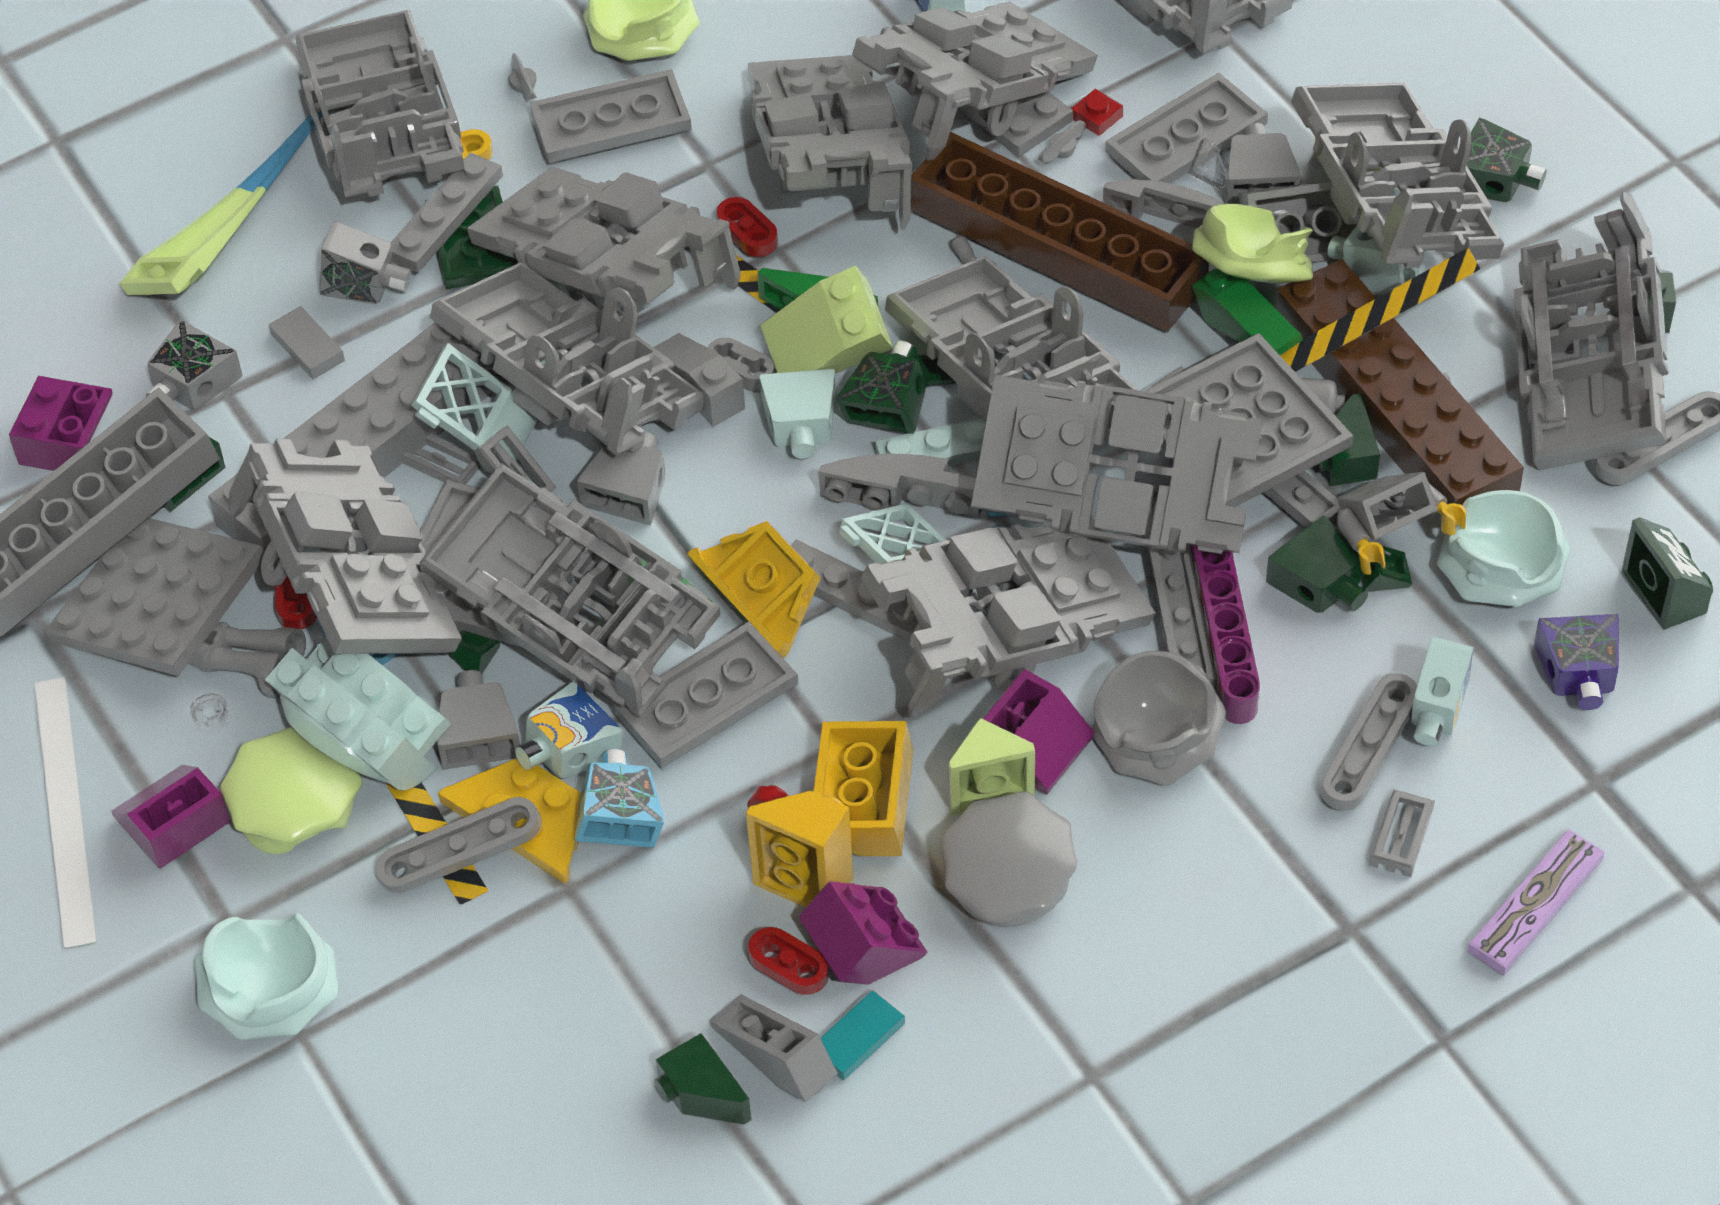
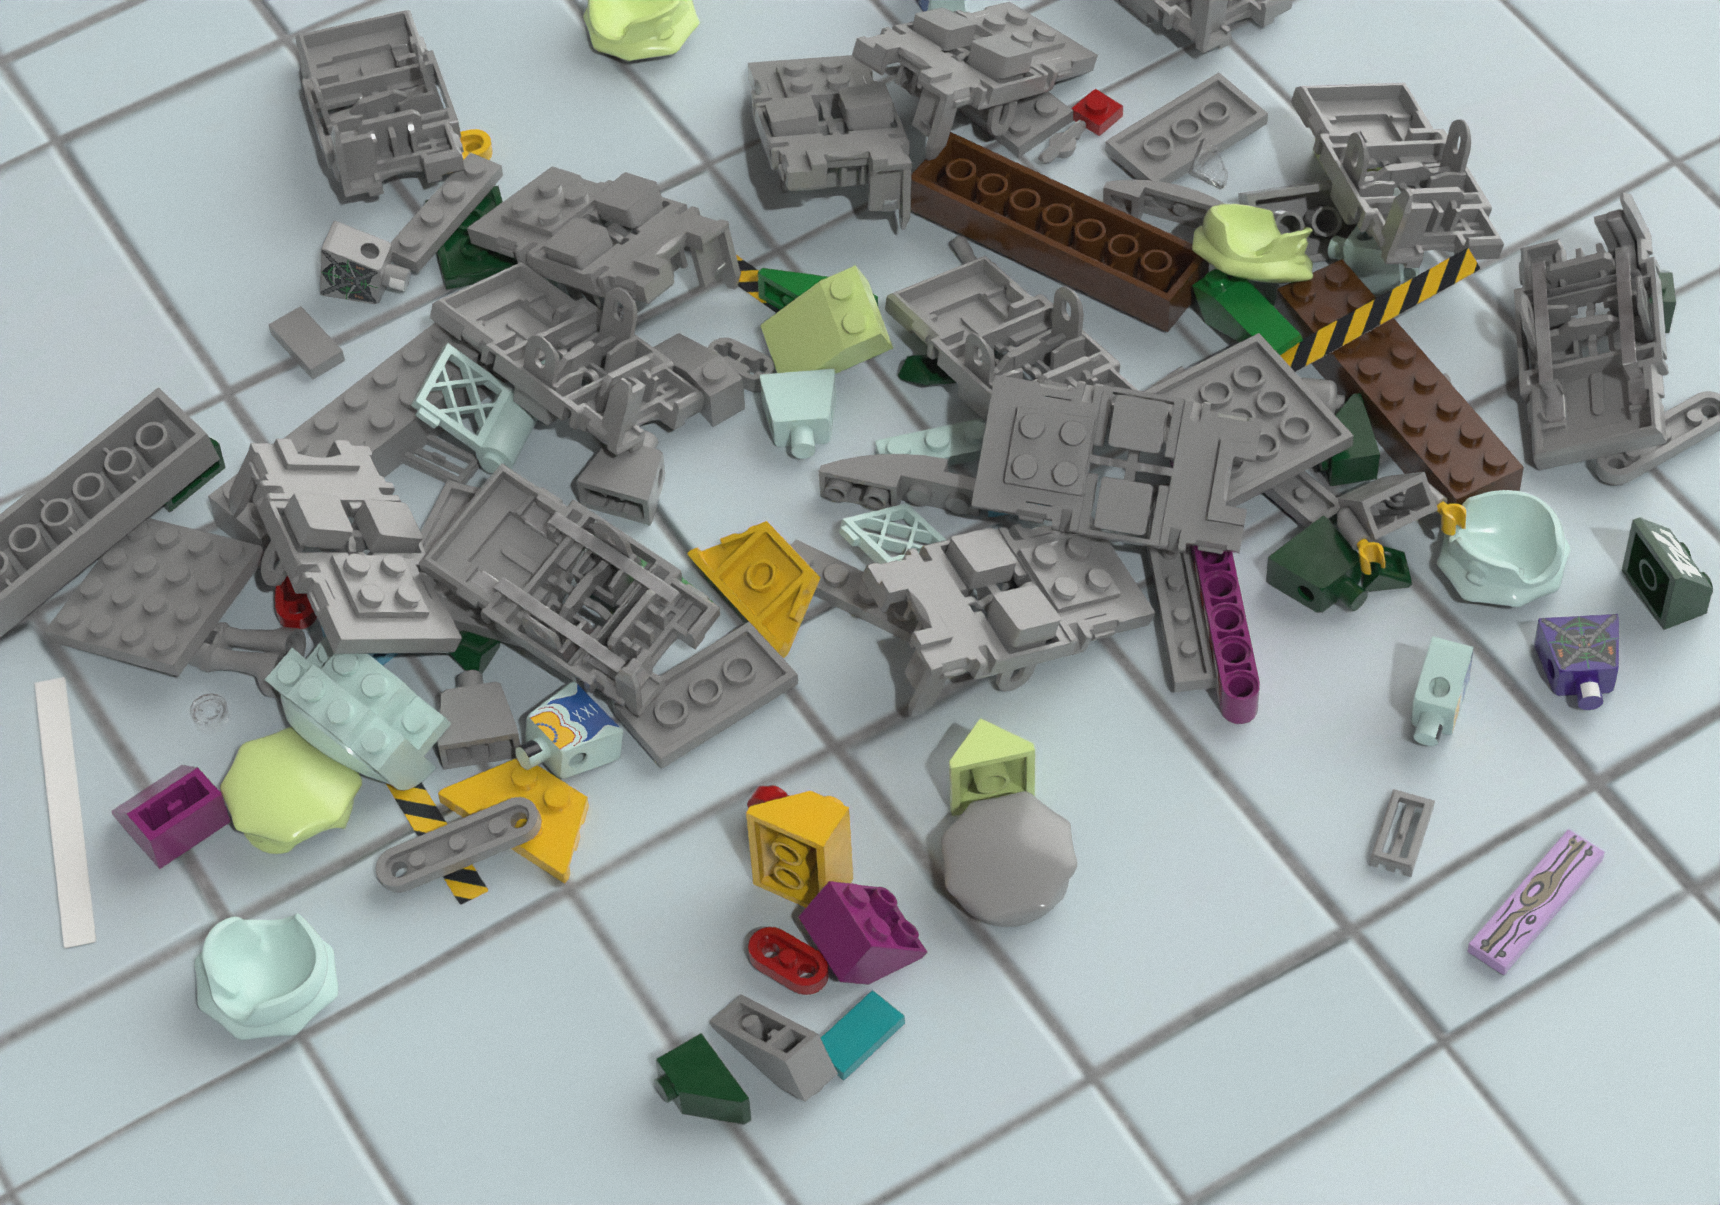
(57, 421): magenta slope -> none
(189, 252): yellowish green plate -> none
(193, 366): light grey torso -> none
(519, 451): light grey tile -> none
(522, 78): light grey piece -> none
(610, 116): light grey plate -> none
(619, 804): torso -> none
(752, 231): red plate -> none
(870, 773): yellow slope -> none
(885, 390): dark green torso -> none
(1048, 720): magenta slope -> none
(1157, 717): light grey piece -> none
(1260, 162): light grey torso -> none
(1369, 742): light grey plate -> none
(1501, 161): torso -> none

